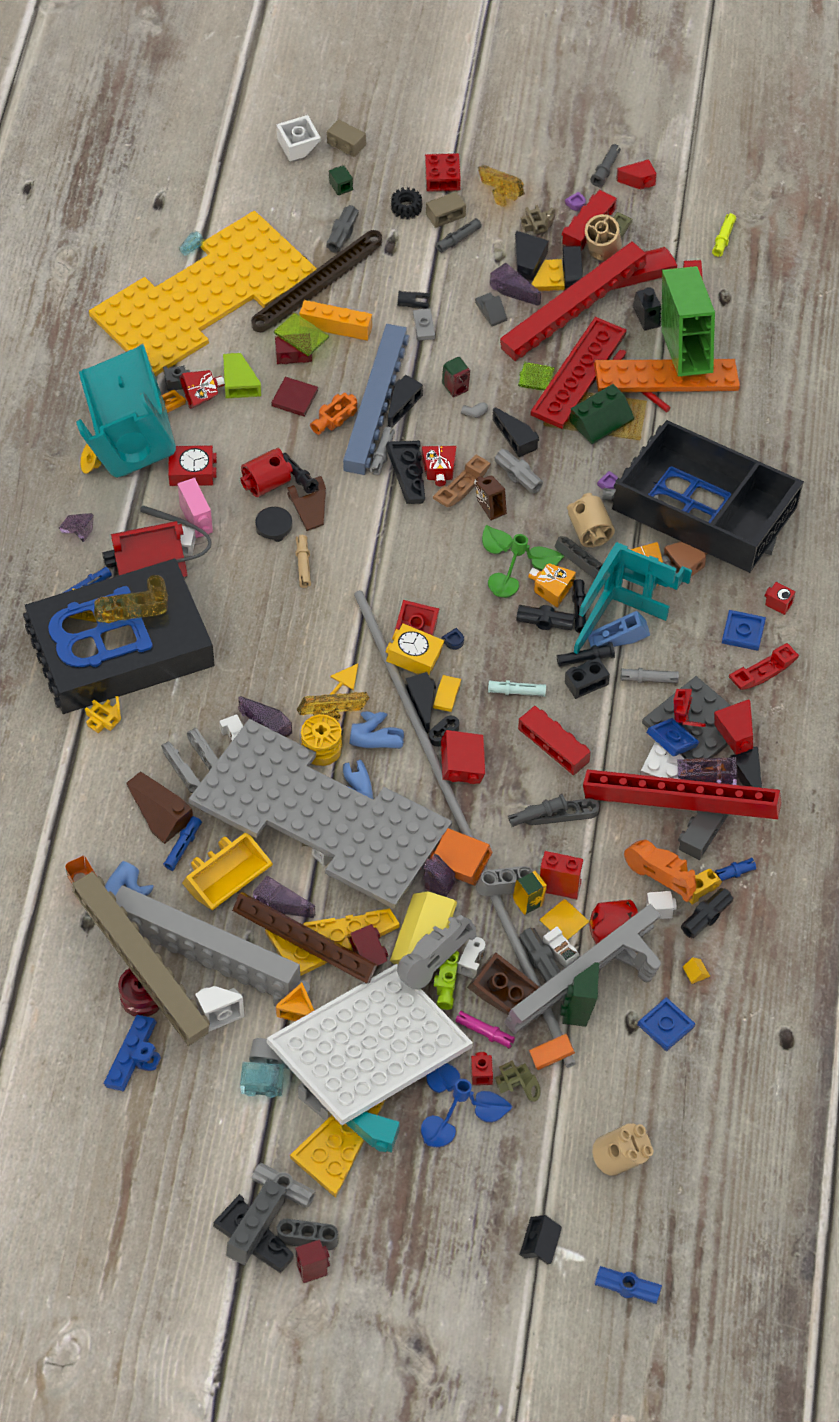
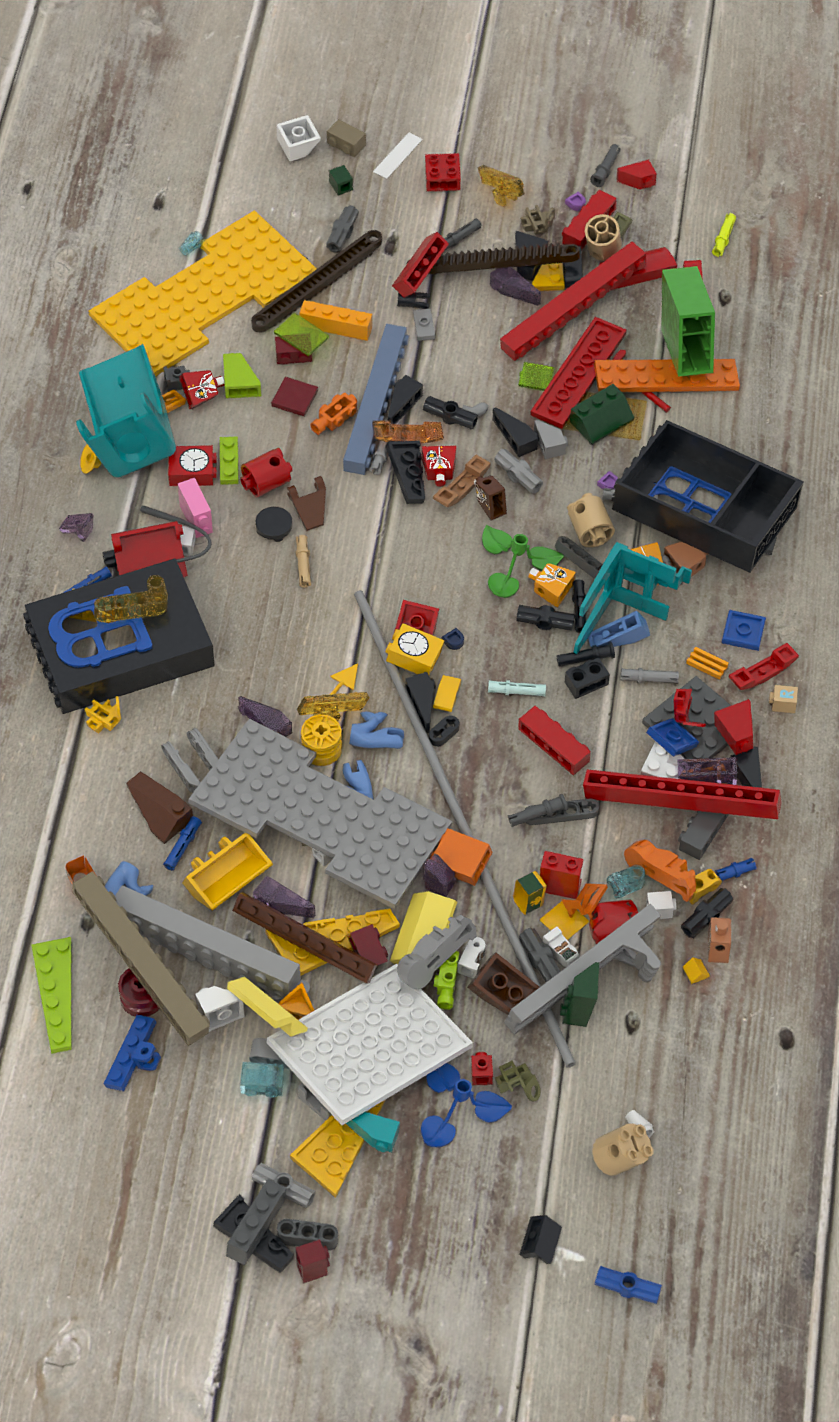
(54, 979): none -> lime wing
(229, 460): none -> lime plate
(231, 726): white leg -> none
(265, 1006): none -> light yellow slope
(302, 477): black pin -> none
(397, 155): none -> white sticker
(406, 196): black tyre -> none
(420, 264): none -> red brick
(425, 433): none -> clear orange slope
(445, 209): dark tan brick -> none
(450, 412): none -> black piece
(451, 375): piece -> none
(462, 757): red brick -> none
(491, 308): dark grey slope -> none
(492, 1033): dark pink pin -> none
(500, 880): light grey beam -> none
(505, 258): none -> dark brown gear
(550, 440): none -> light grey slope
(552, 1051): orange tile -> none
(585, 894): none -> orange piece
(623, 883): none -> clear light blue piece
(635, 1118): none -> white cone
(645, 303): black torso -> none
(666, 1024): blue tile -> none
(709, 661): none -> light orange tile
(719, 934): none -> nougat torso
(779, 598): red brick -> none
(784, 699): none -> tan brick

